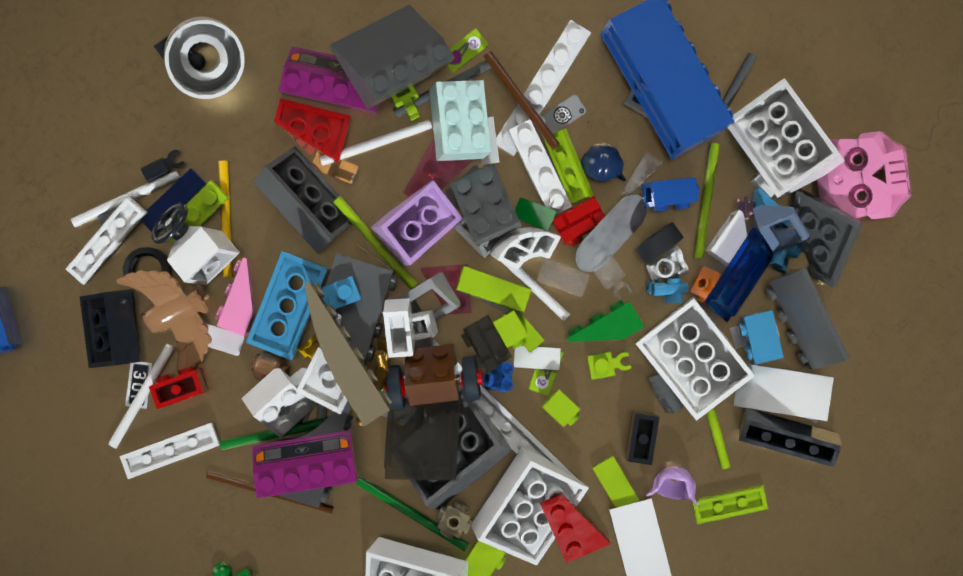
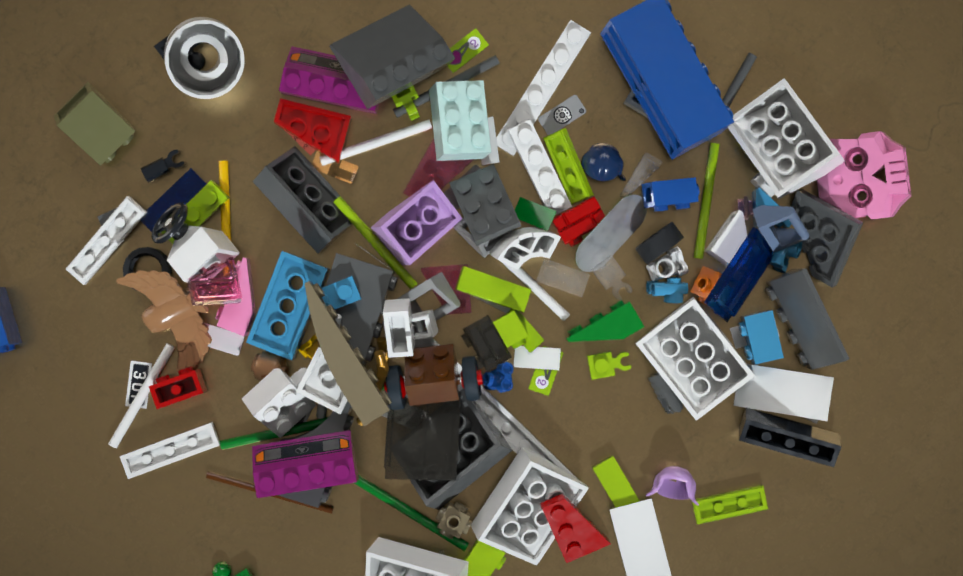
(94, 124): none -> olive slope
(110, 328): black slope -> none
(134, 194): white axle -> none
(216, 285): none -> clear pink wing
(521, 100): reddish brown axle -> none
(561, 408): lime brick -> none
(642, 438): black brick -> none
(718, 439): lime piece -> none

